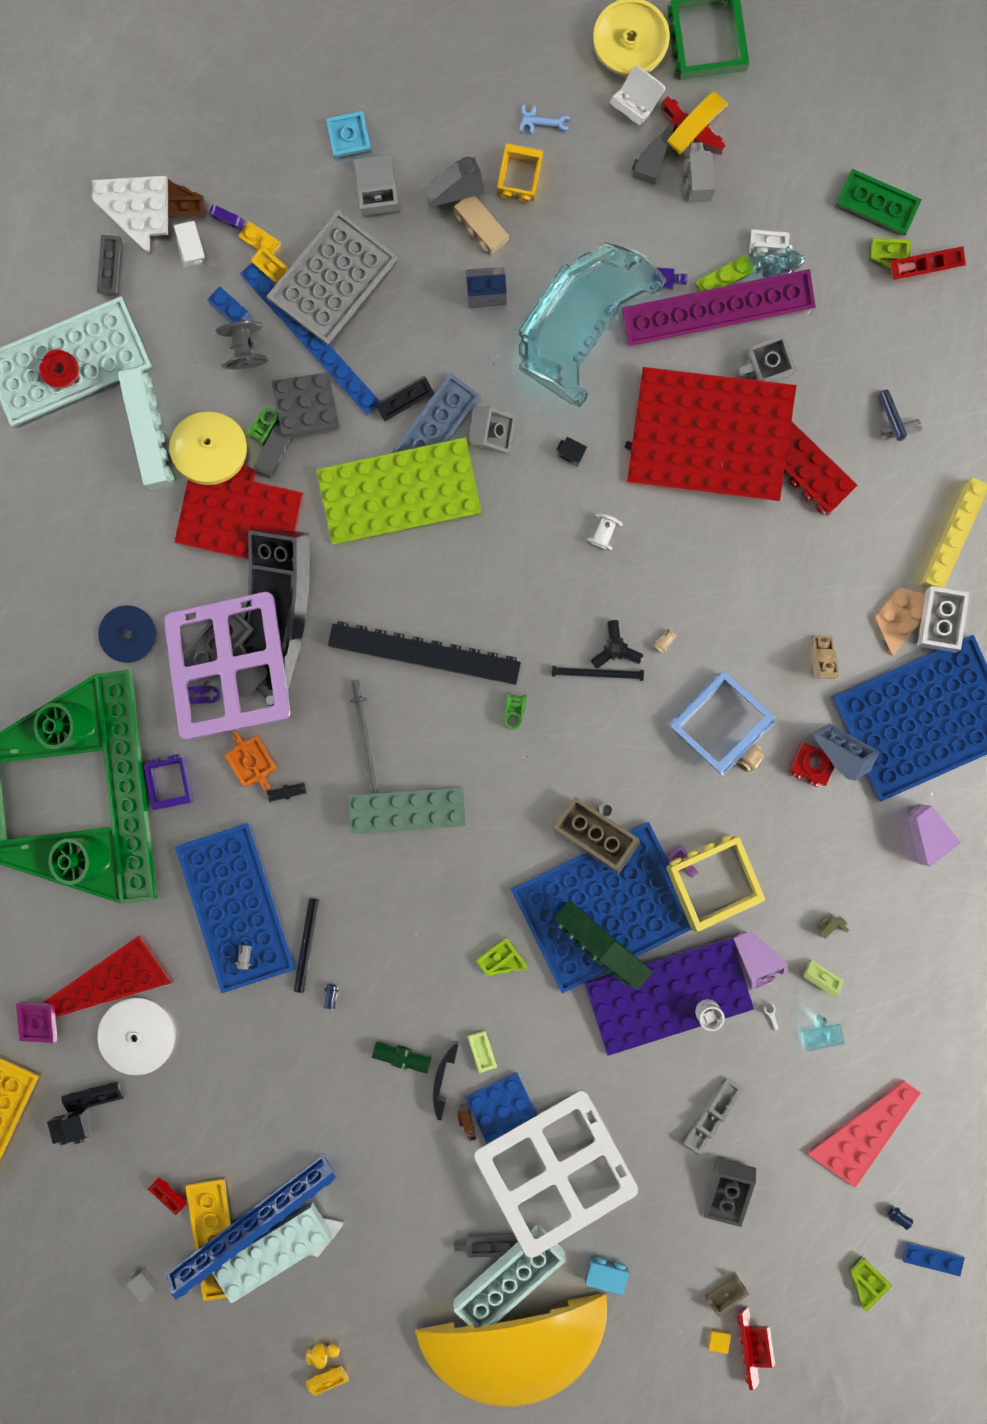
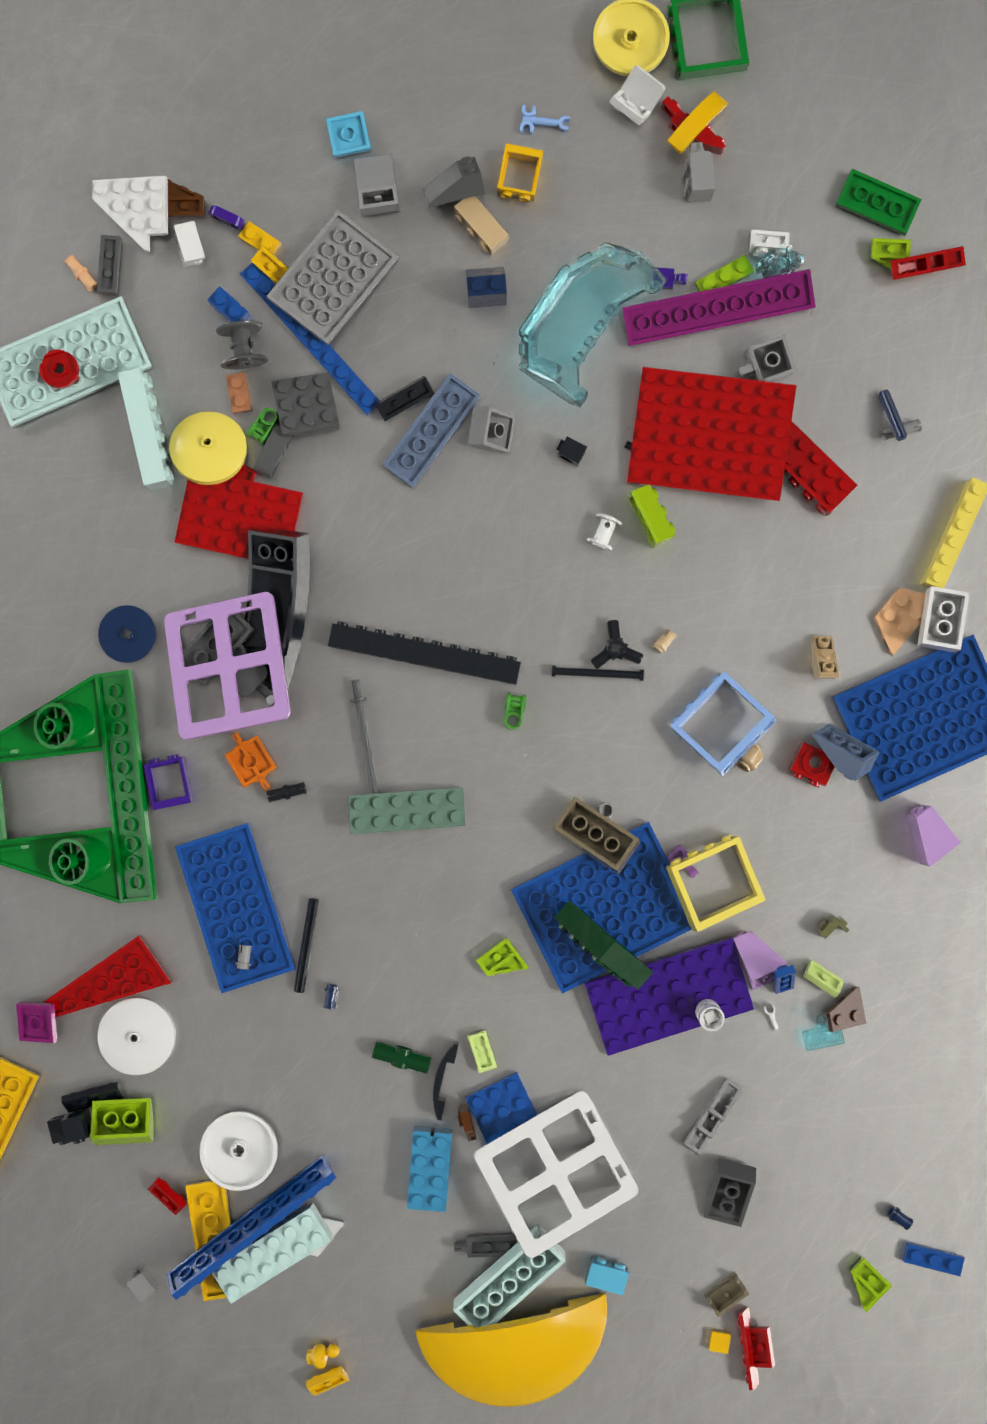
(81, 273): none -> light nougat pin
(122, 1121): none -> lime slope
(204, 689): dark purple beam -> none
(225, 1163): none -> white dish
(239, 393): none -> nougat plate
(399, 491): lime plate -> none
(429, 1169): none -> dark azure piece
(651, 158): dark grey slope -> none
(652, 515): none -> lime slope
(784, 978): none -> blue plate
(847, 1012): none -> wing
(861, 1139): coral wing -> none

